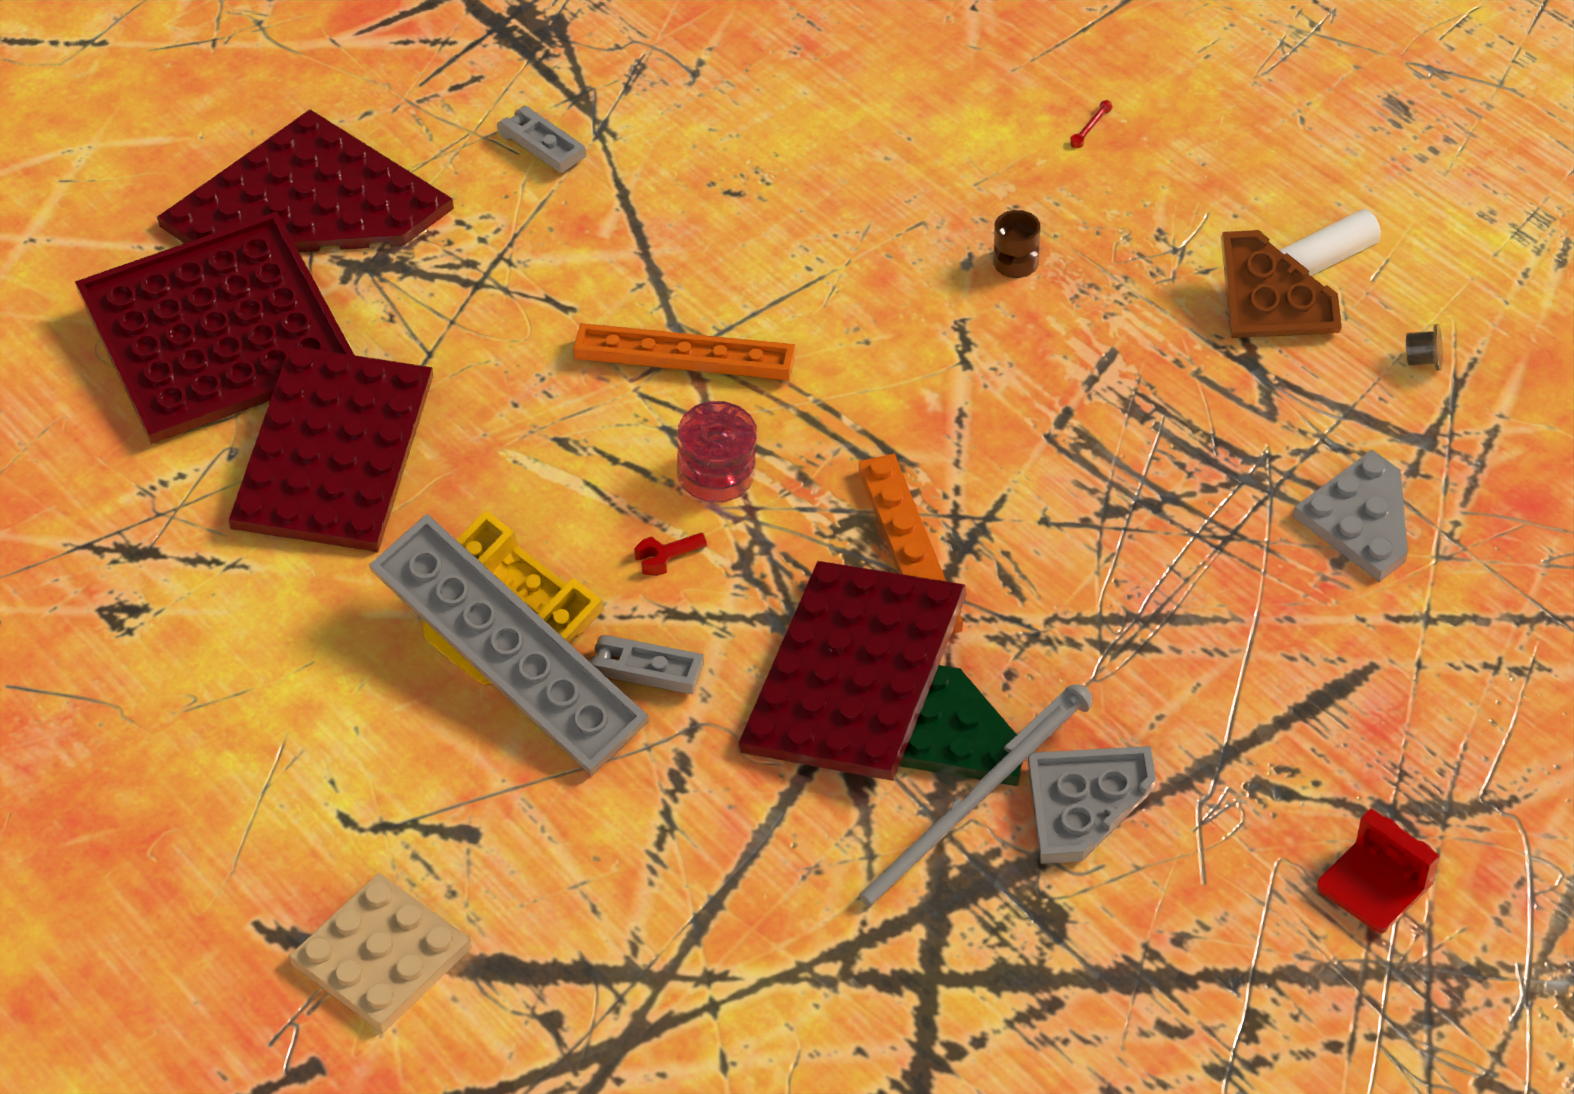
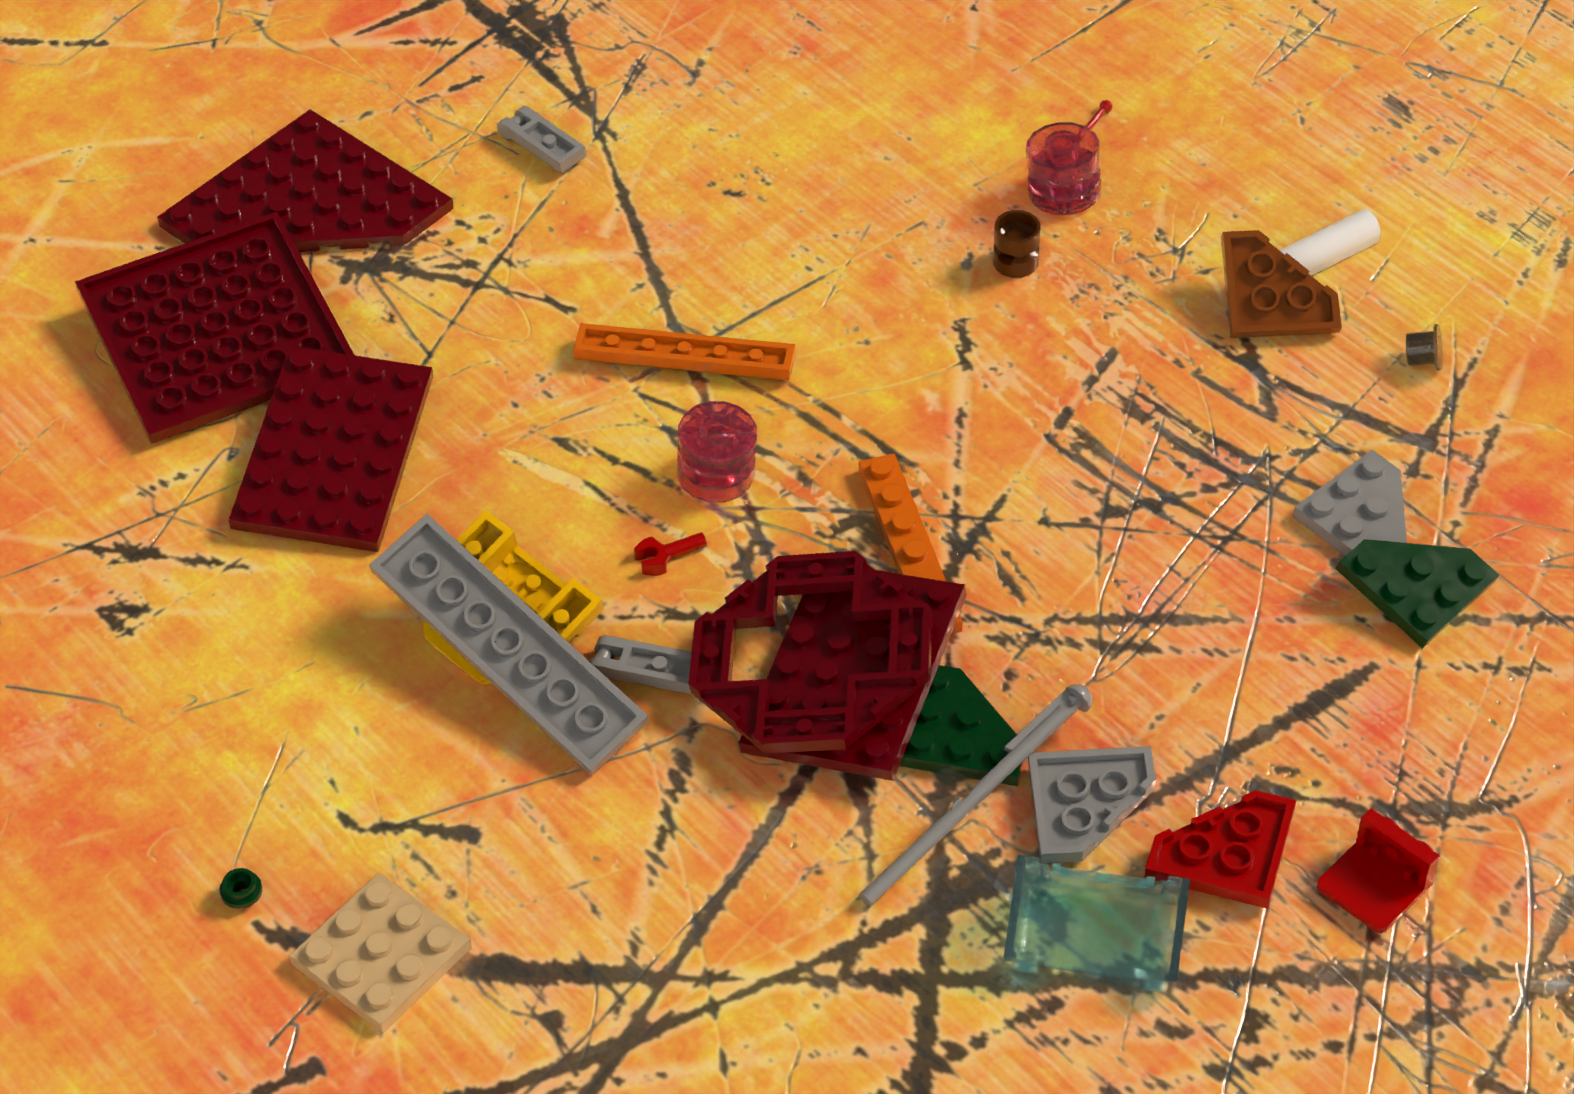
(240, 879): none -> dark green plate
(868, 695): none -> dark red plate
(1063, 168): none -> clear pink wheel
(1096, 923): none -> clear light blue windscreen
(1229, 849): none -> red plate
(1417, 583): none -> dark green plate

